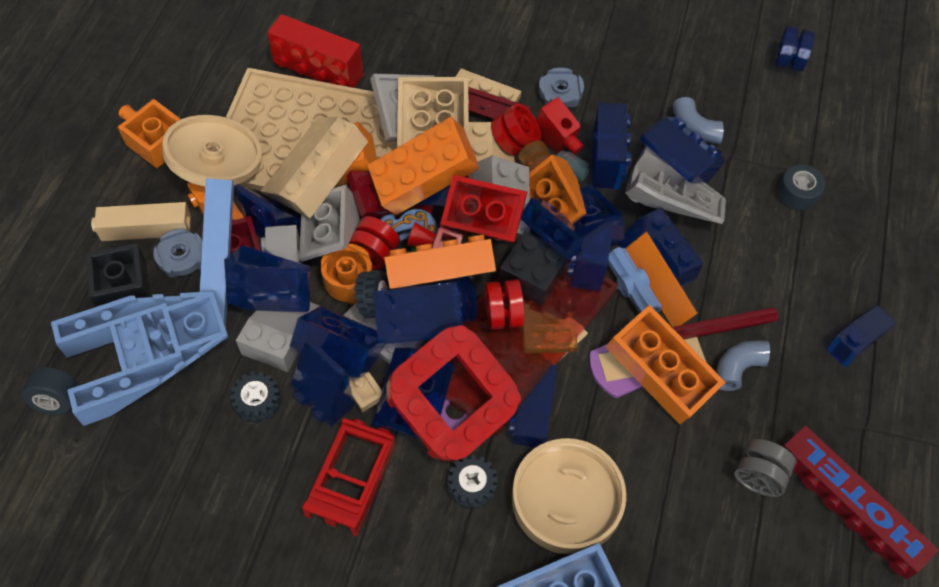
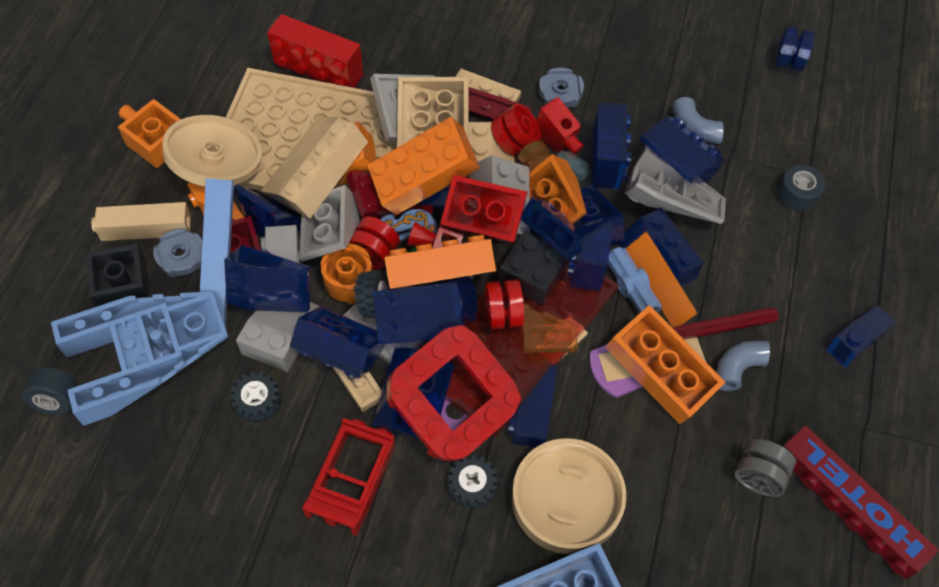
(322, 384): clear blue slope -> none

